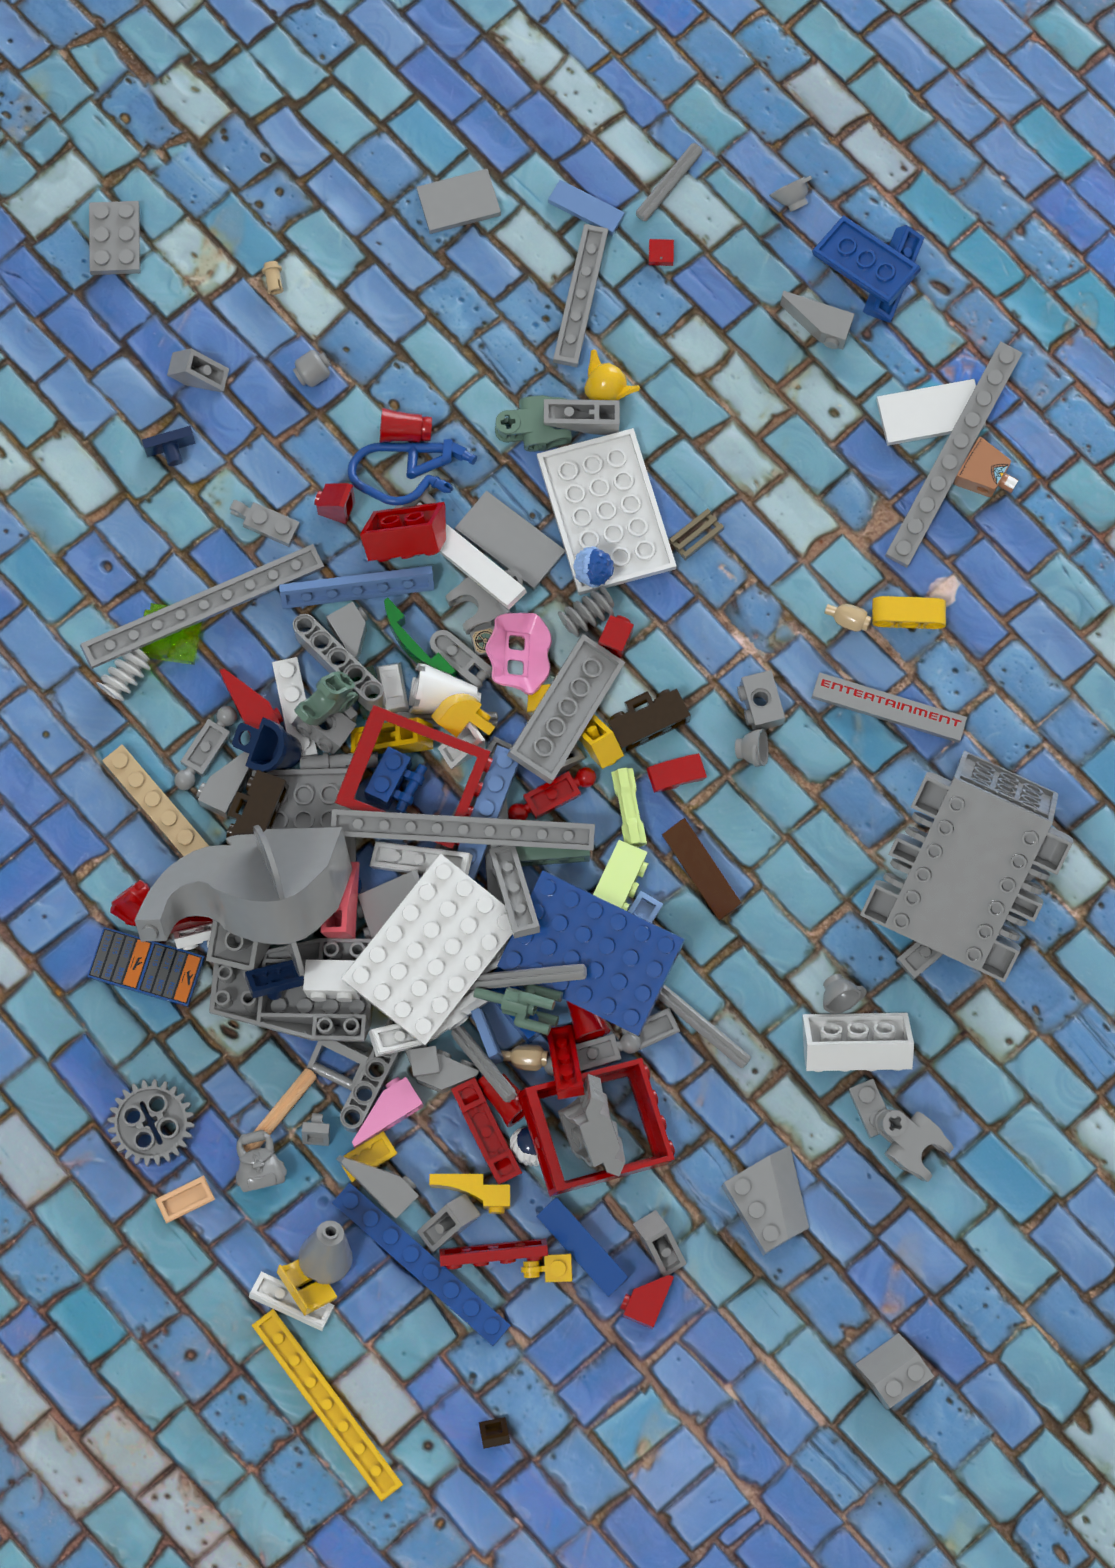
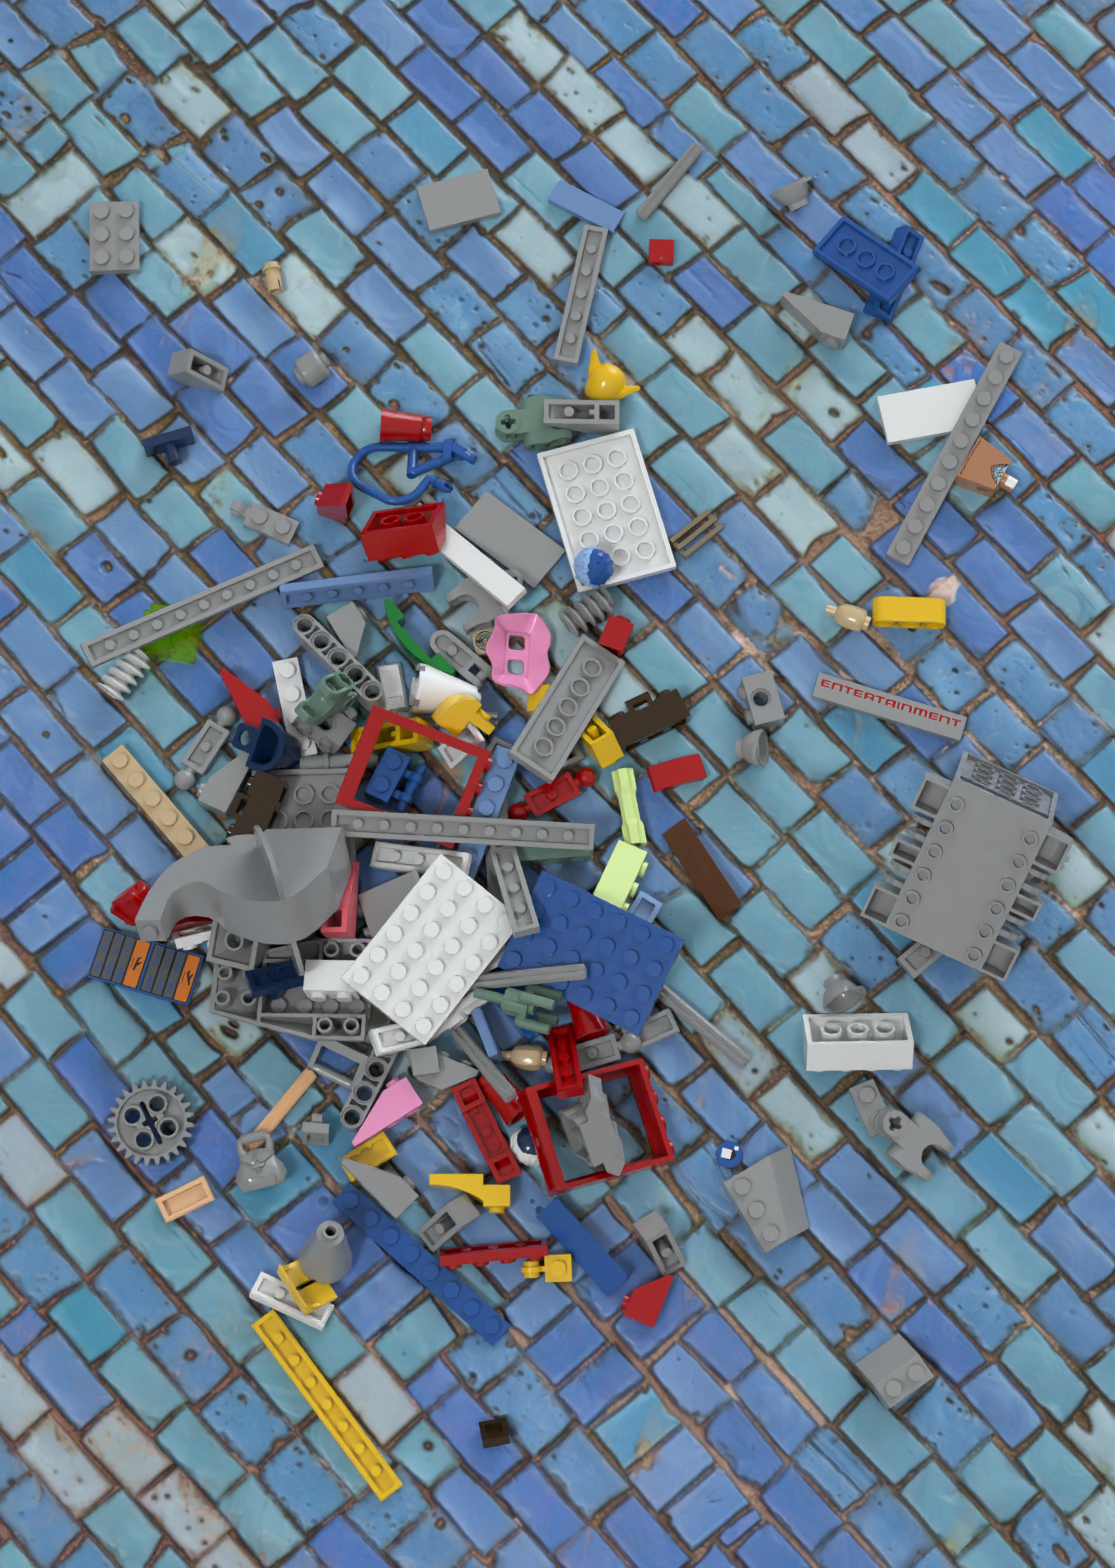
(729, 1154): none -> blue tile

